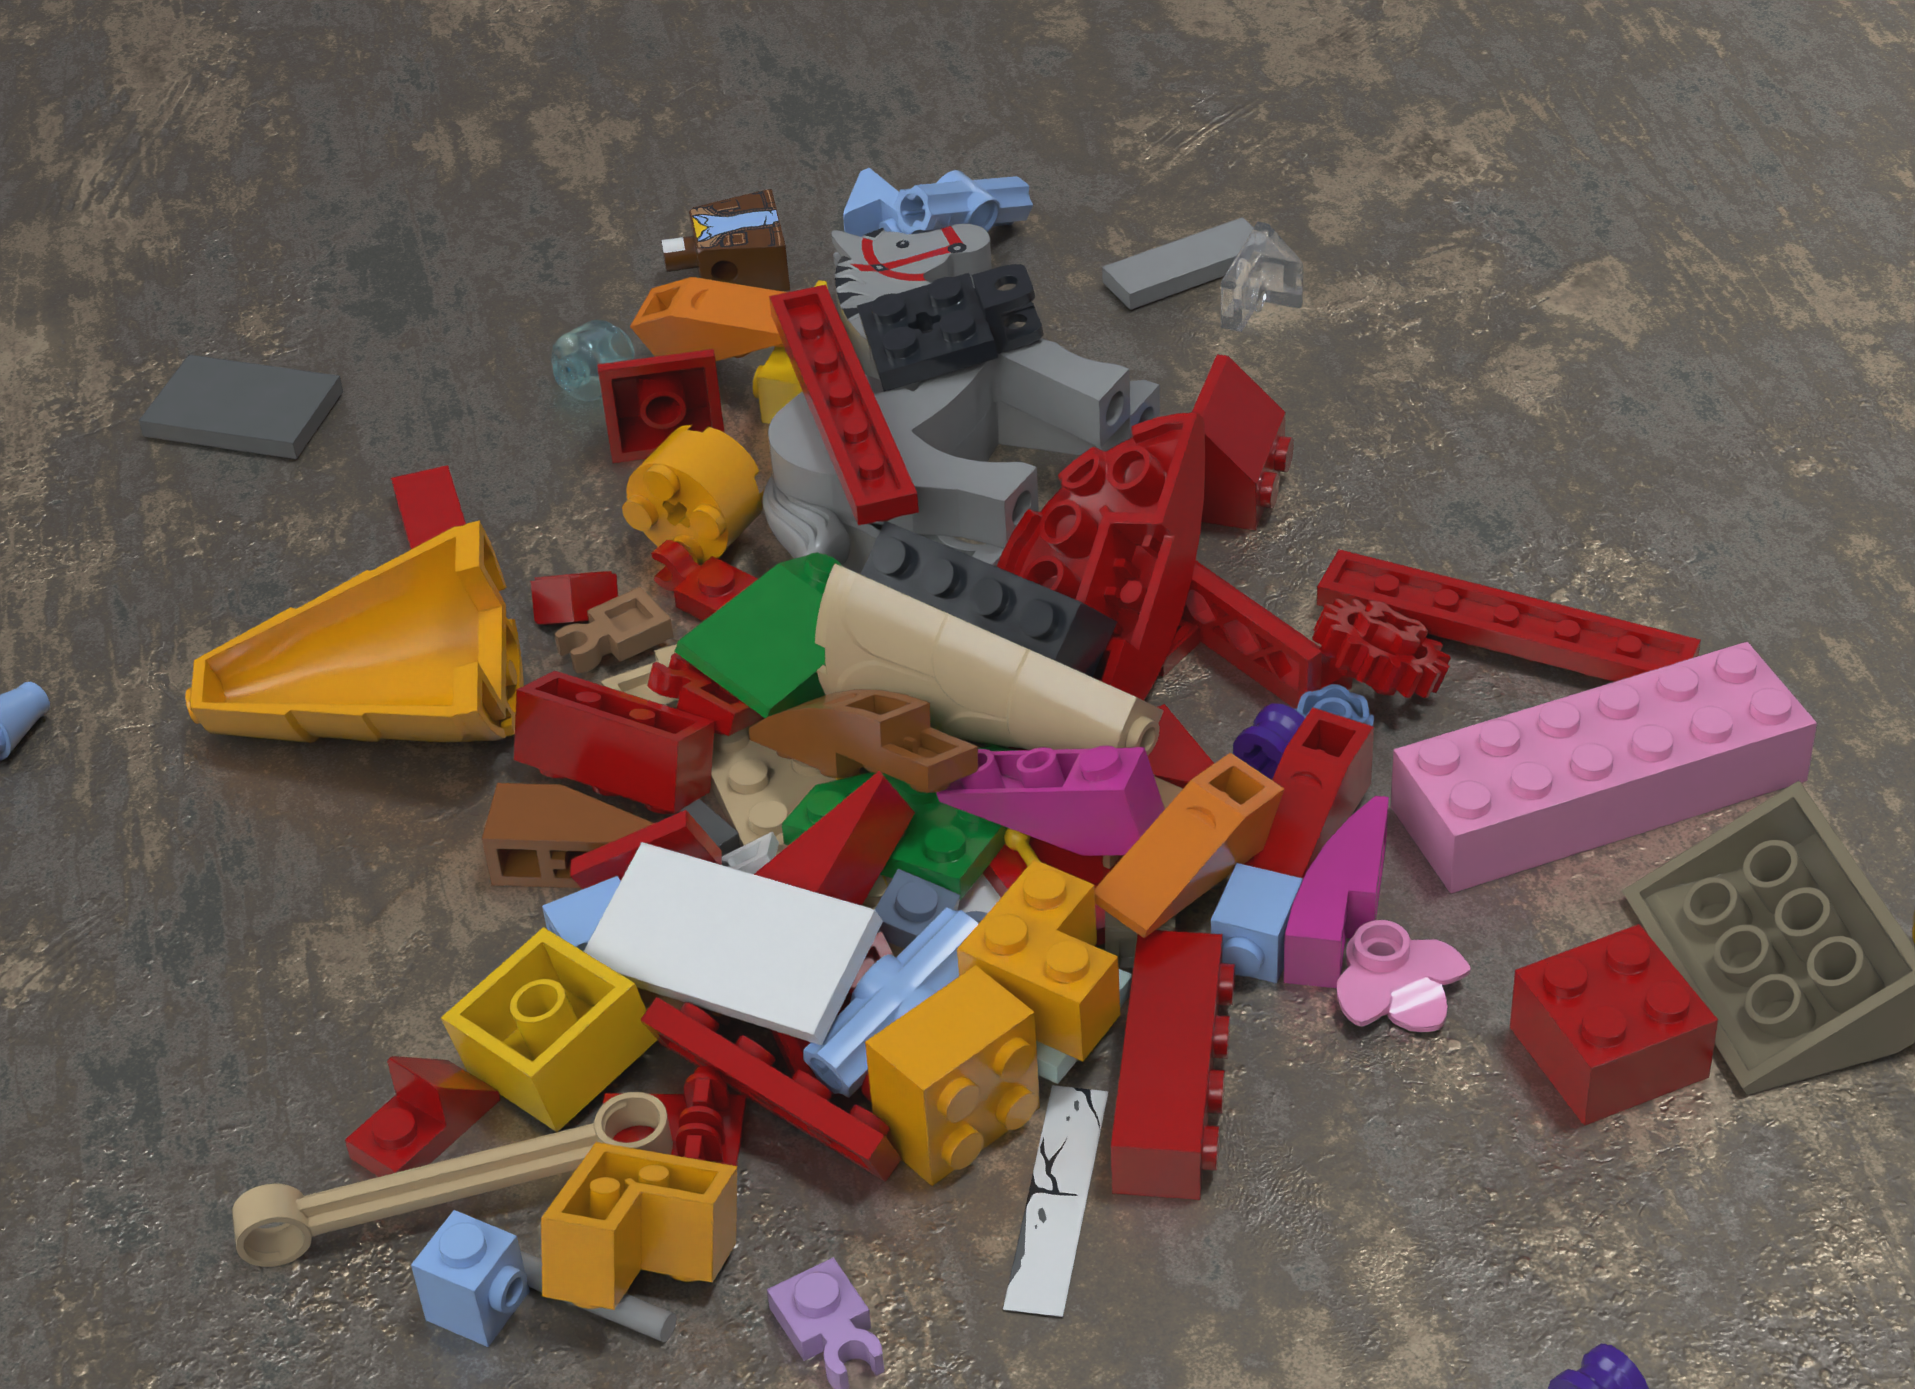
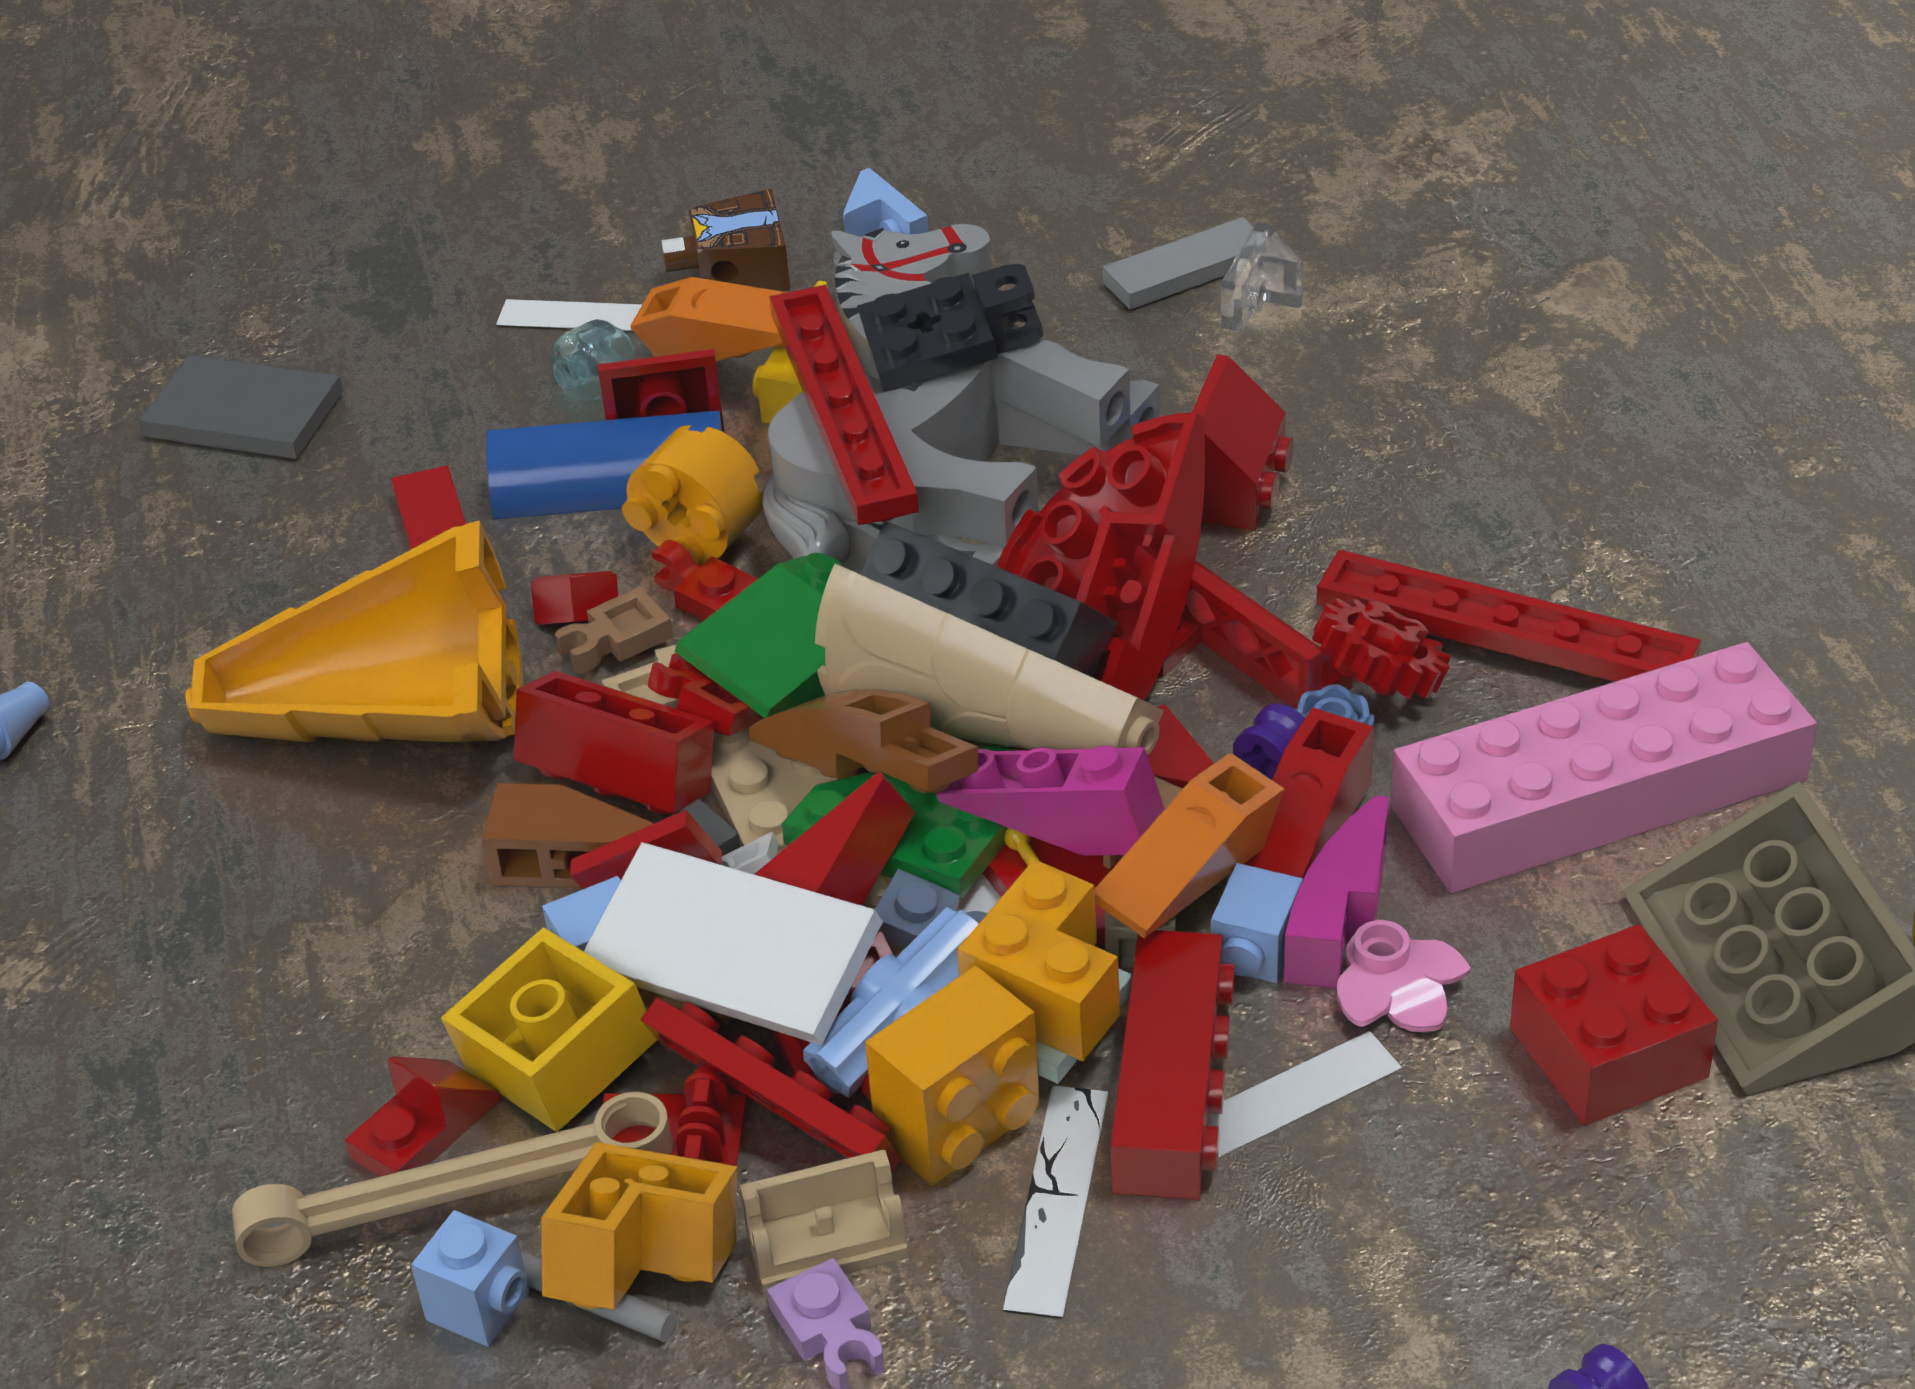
(565, 314): none -> white sticker
(575, 463): none -> blue brick
(823, 1214): none -> tan hinge
(963, 201): light blue piece -> none
(1301, 1090): none -> white sticker

